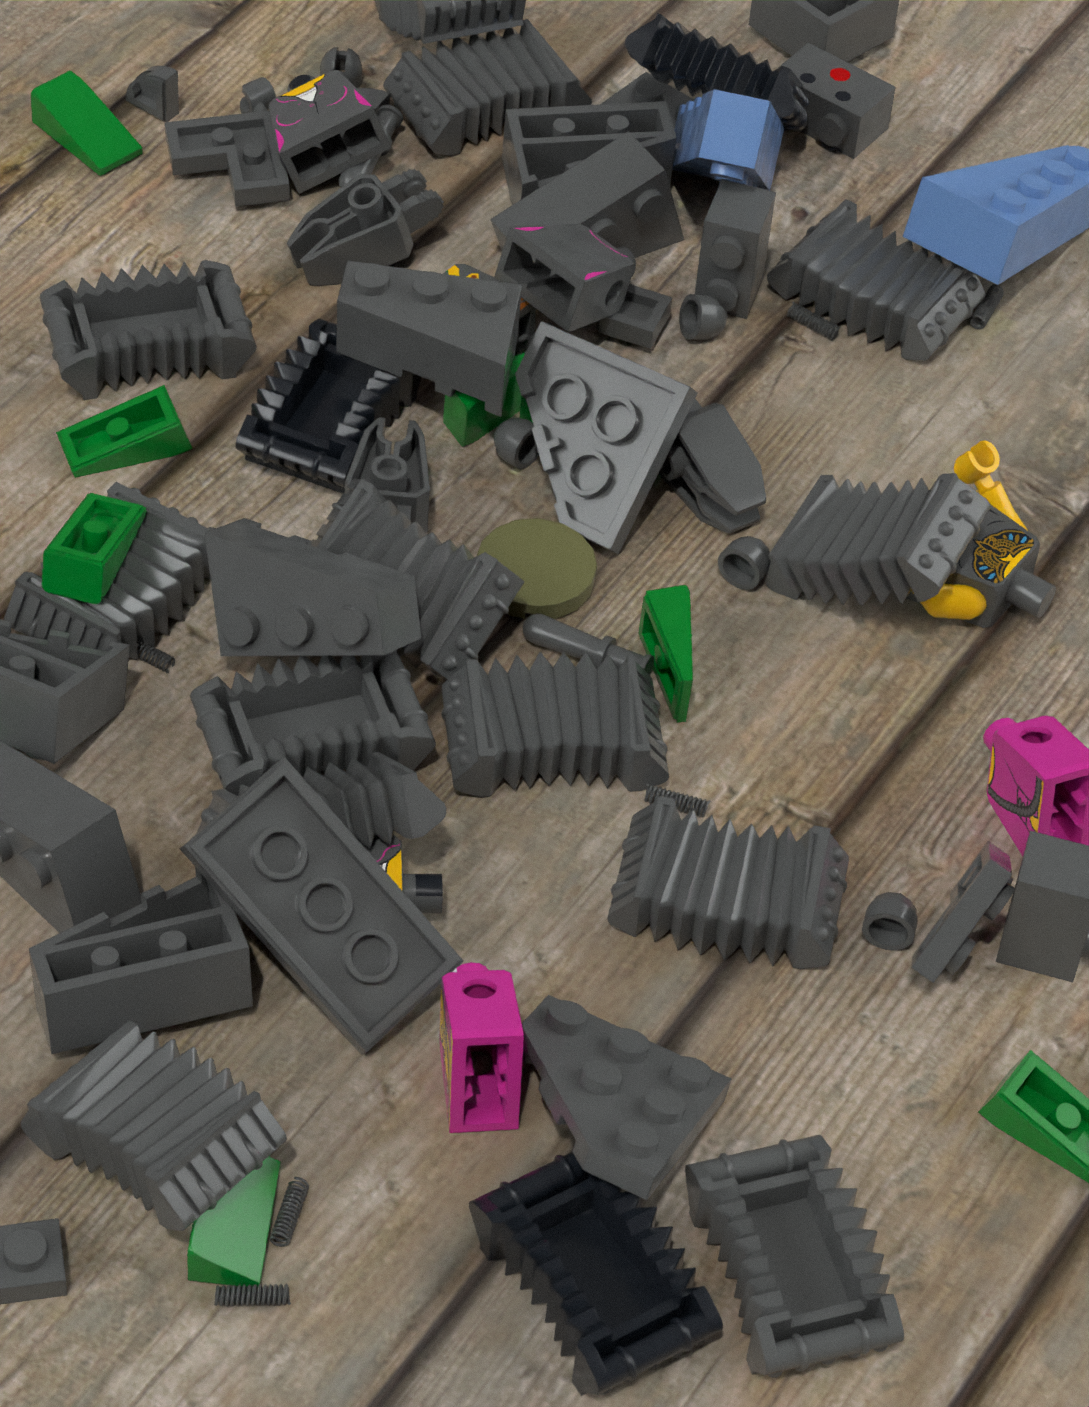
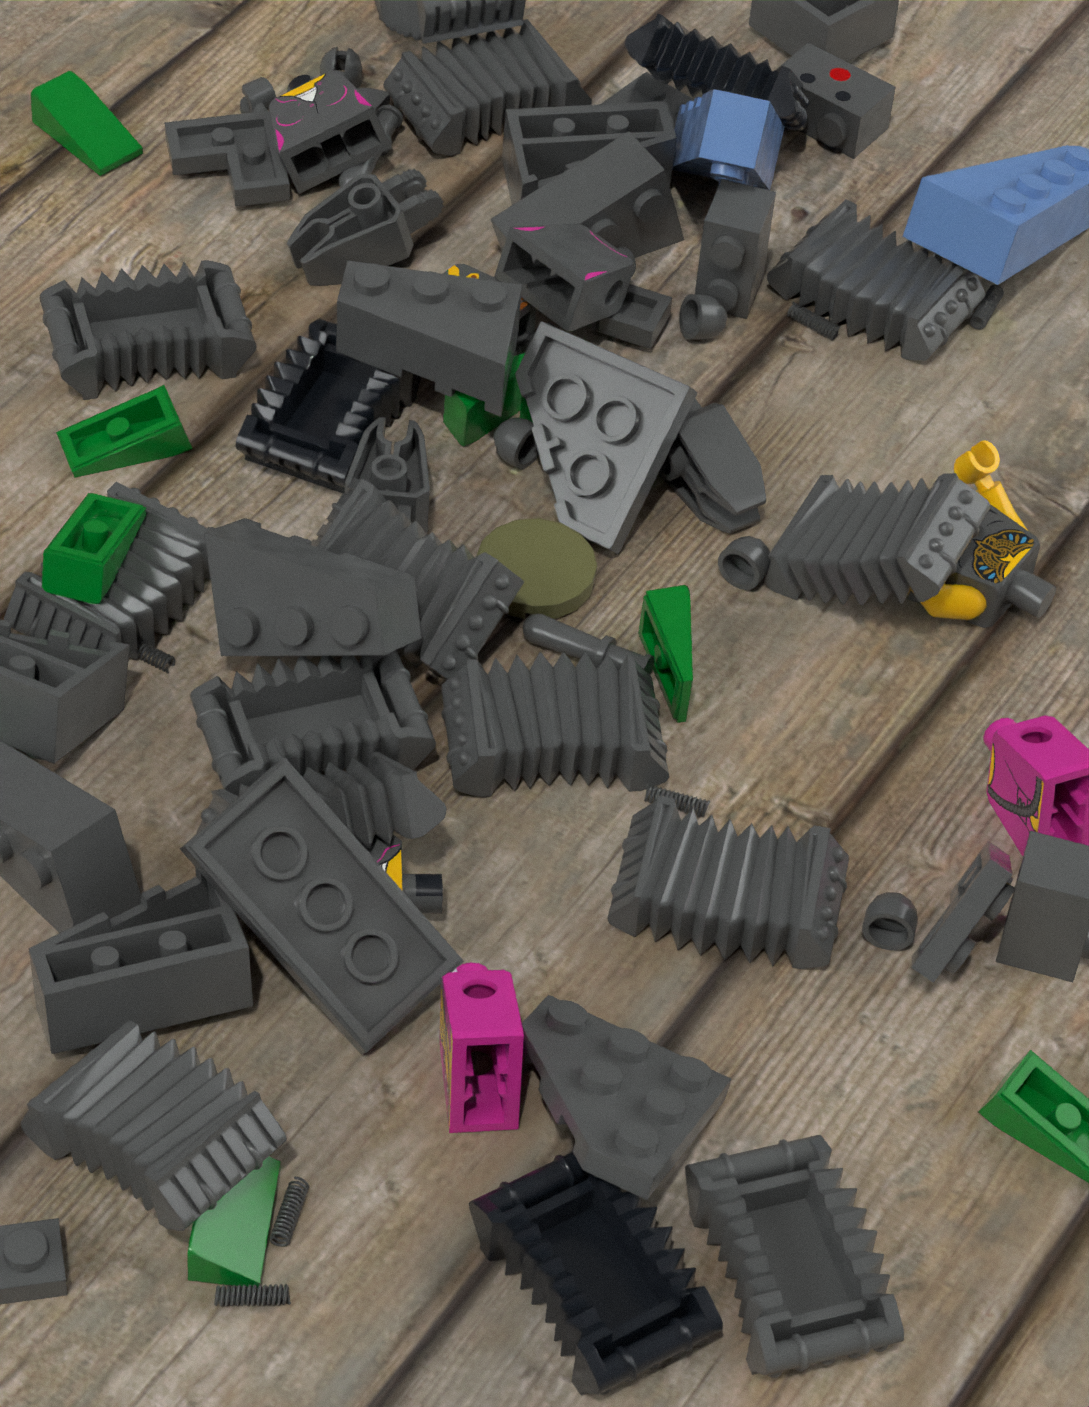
(156, 92): dark grey tile -> none

